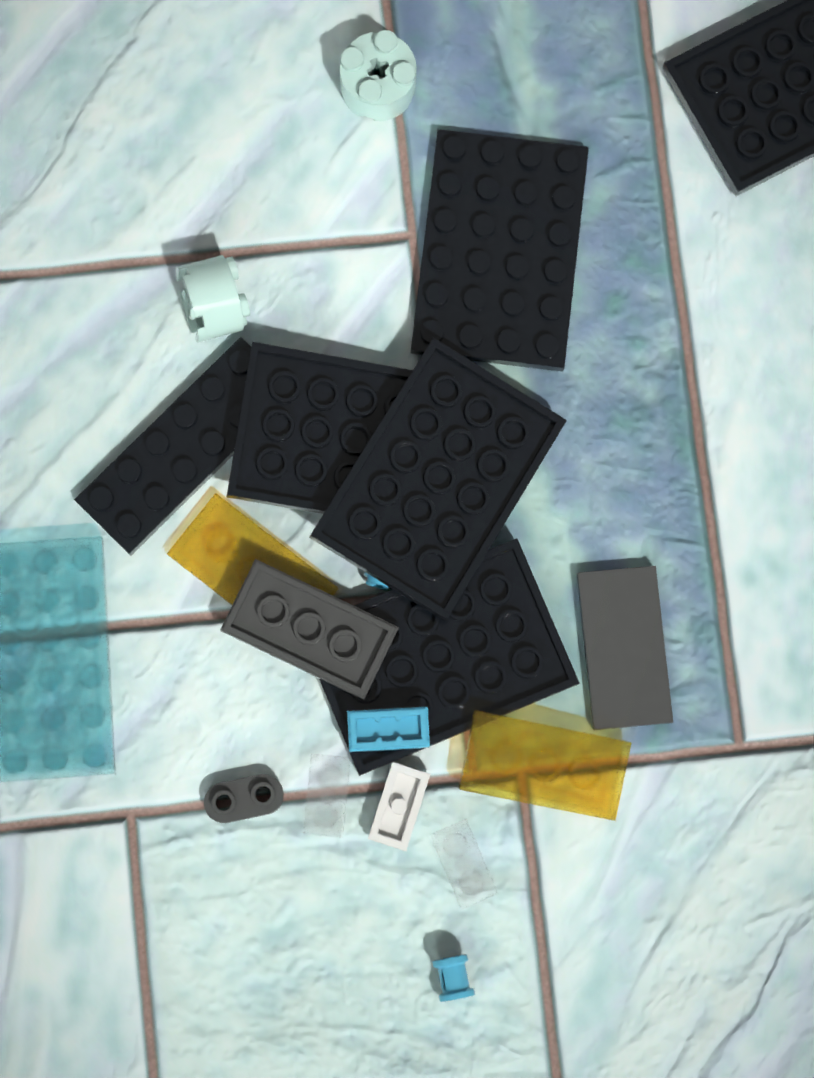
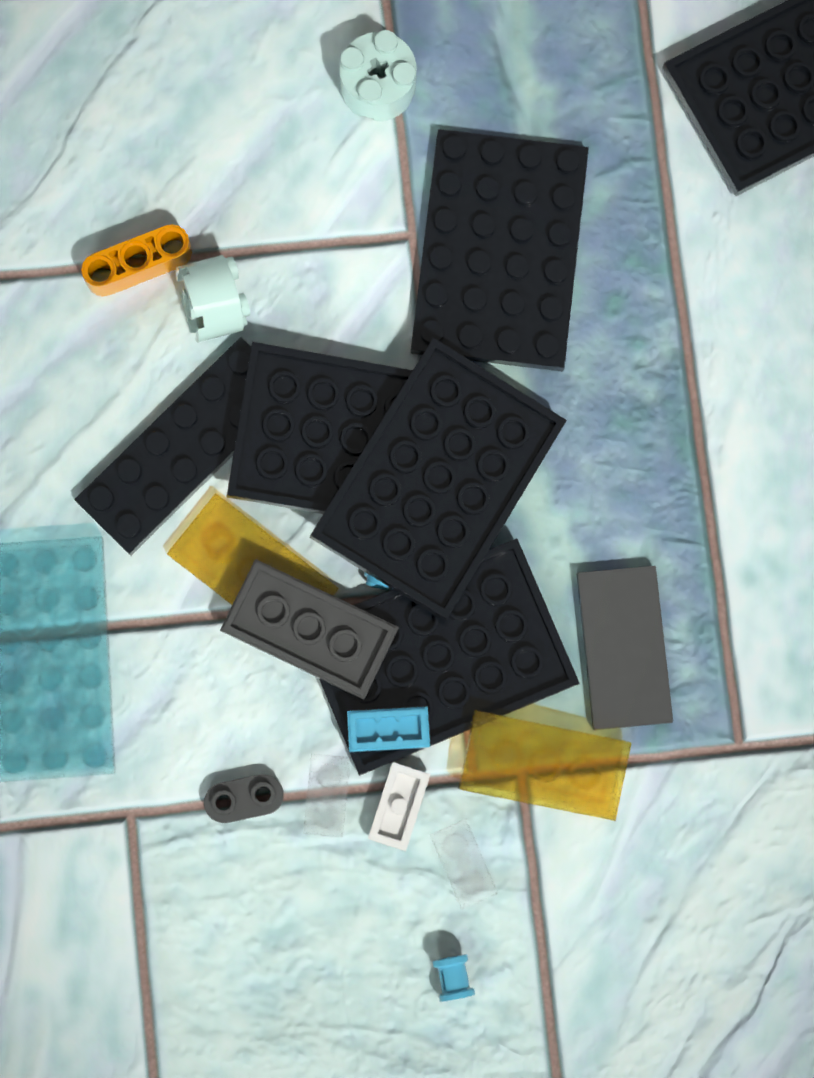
(117, 257): none -> light orange beam

